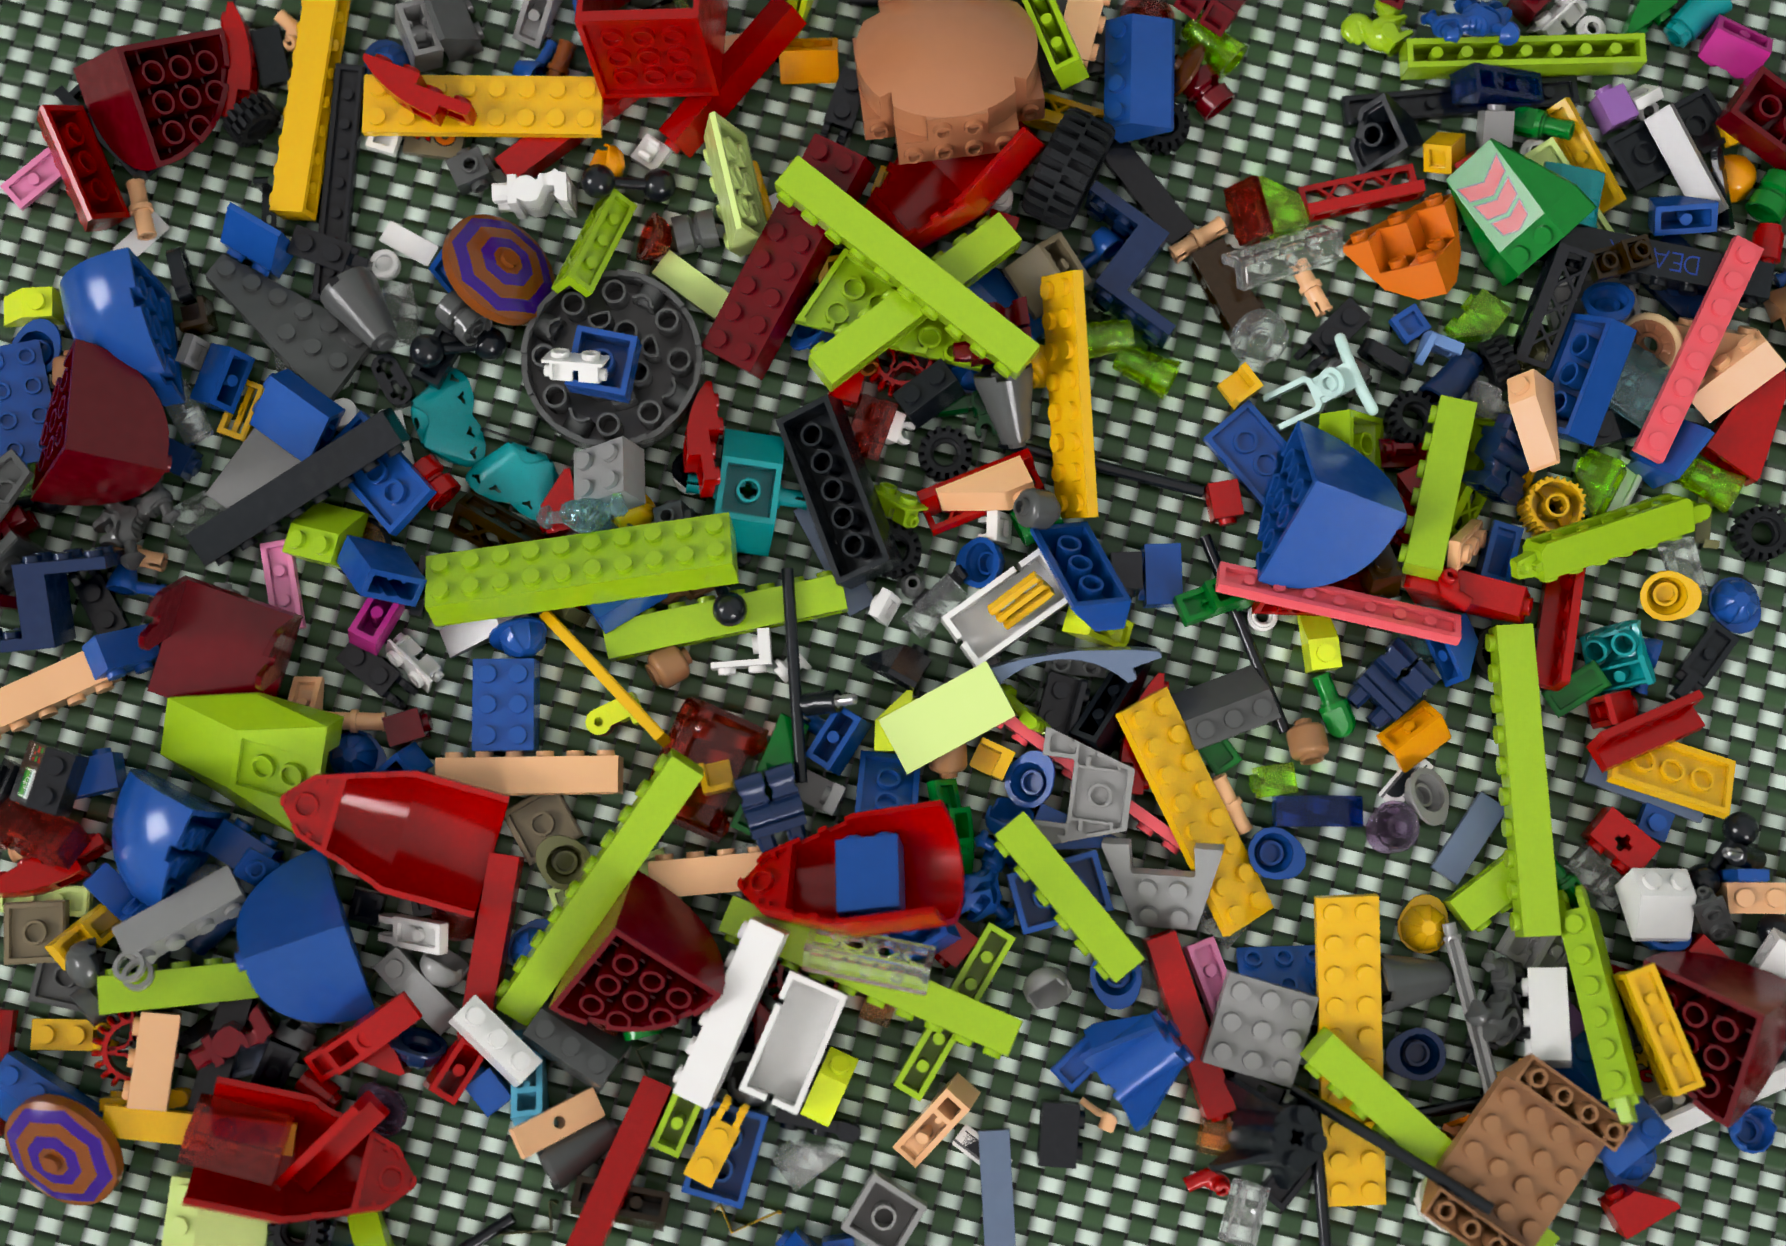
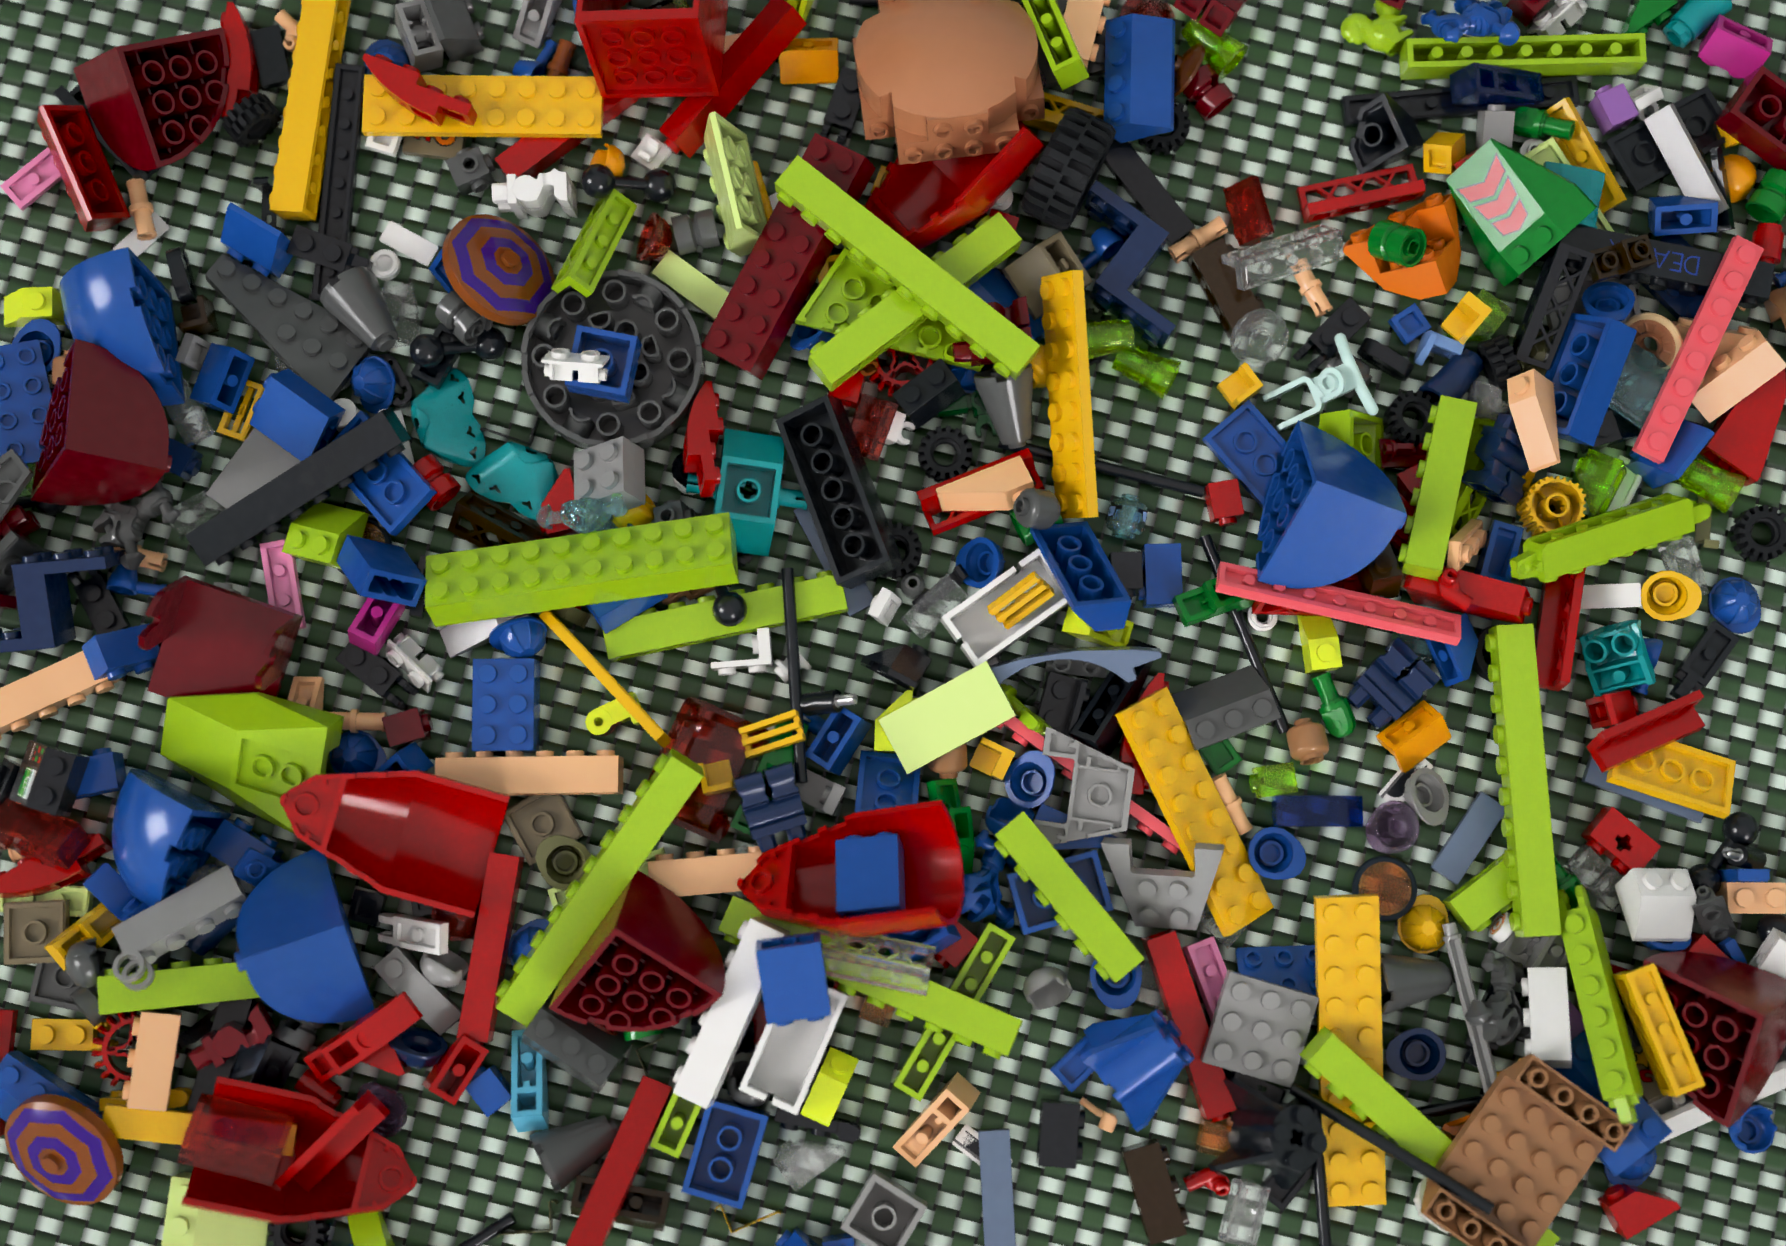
(373, 383): none -> blue piece
(495, 1041): white brick -> none
(571, 1116): light nougat tile -> none
(668, 666): medium nougat head -> none
(715, 1145): yellow hinge -> none
(748, 741): none -> yellow tile
(793, 978): none -> blue brick
(904, 505): lime hinge -> none
(998, 527): white tile -> none
(1126, 517): none -> clear light blue head
(1155, 1191): none -> dark brown brick
(1284, 208): clear neon green slope -> none
(1389, 880): none -> clear orange wheel
(1397, 243): none -> green wheel
(1466, 318): none -> yellow panel
(1500, 928): none -> white tile
(1583, 685): green tile -> none
(1593, 21): white plate -> none
(1611, 596): none -> white sticker
(1654, 821): blue plate -> none
(1731, 949): none -> blue tile

